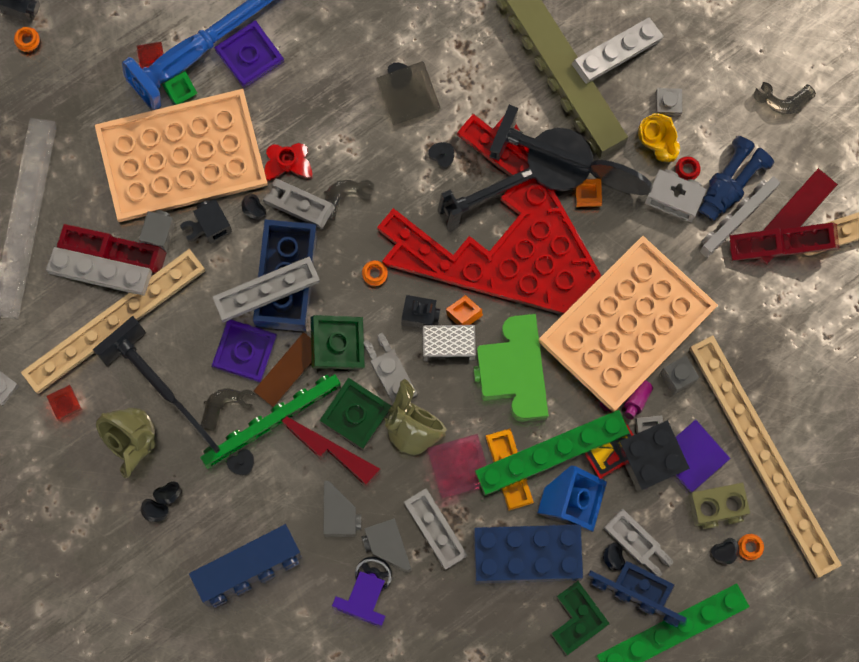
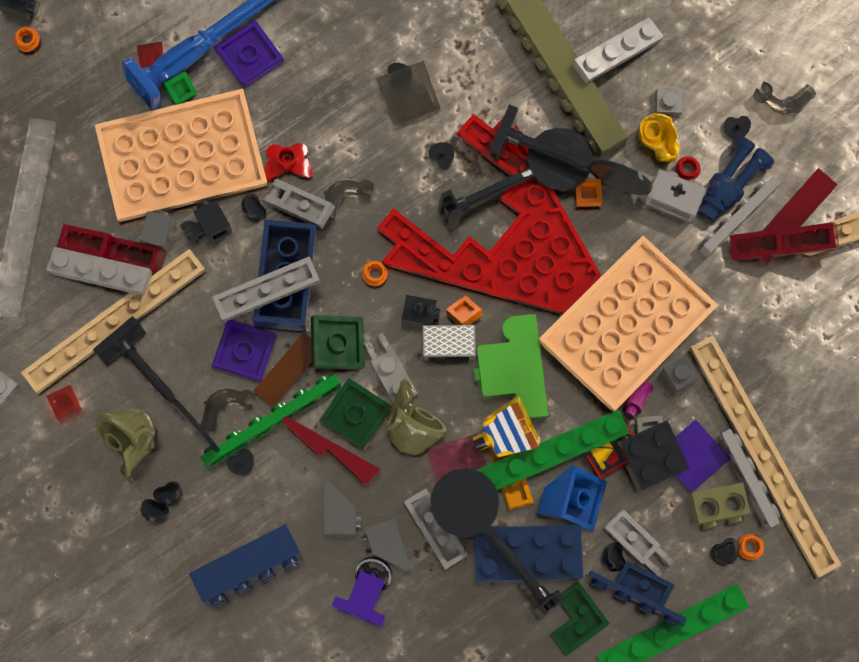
(467, 505): none -> black piece
(508, 430): none -> torso
(737, 126): none -> black piece
(744, 469): none -> light grey plate

